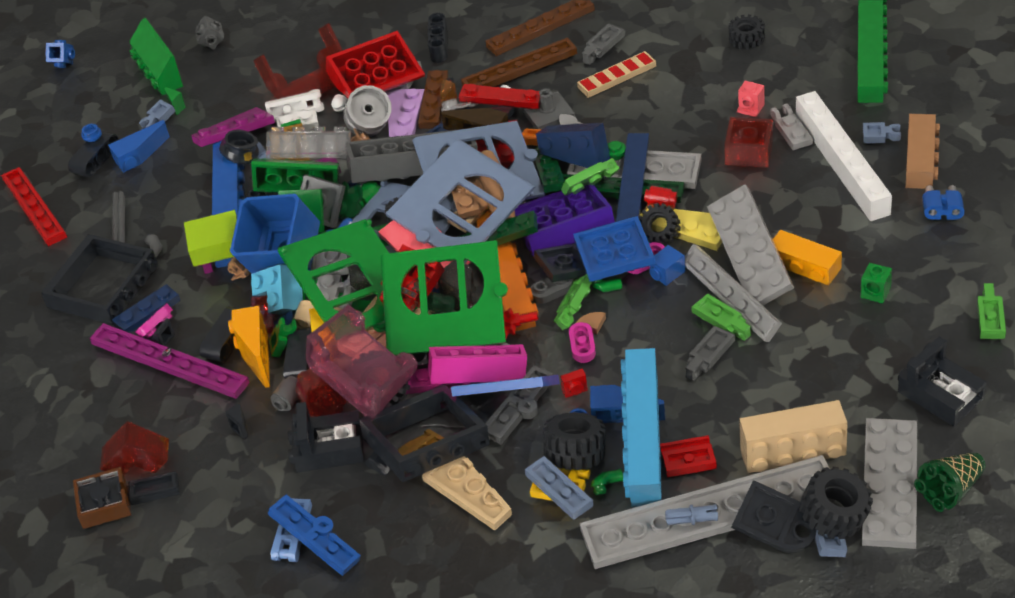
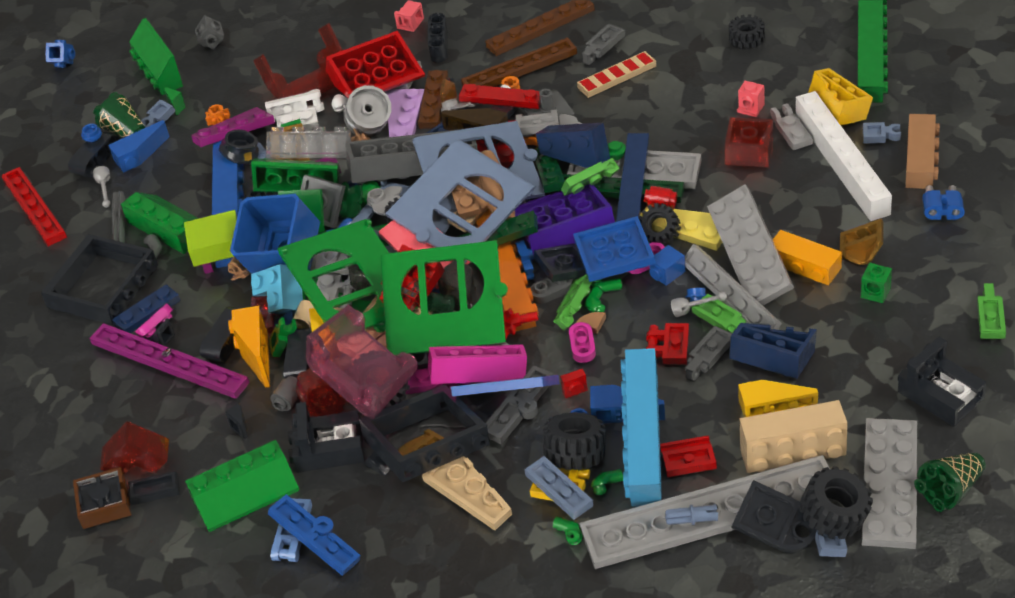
(102, 176): none -> light grey hinge
(117, 116): none -> dark green cone
(159, 218): none -> green slope
(216, 114): none -> orange gear
(242, 485): none -> green slope
(379, 198): none -> light grey plate
(409, 16): none -> coral brick
(511, 81): none -> orange bush
(526, 257): none -> blue plate
(534, 123): none -> light grey plate
(571, 529): none -> green arm
(593, 303): none -> green arm
(675, 342): none -> red plate
(682, 306): none -> light grey hinge
(695, 294): none -> blue plate
(770, 396): none -> yellow slope
(773, 349): none -> dark blue wedge
(841, 96): none -> yellow wedge
(862, 242): none -> pearl gold slope

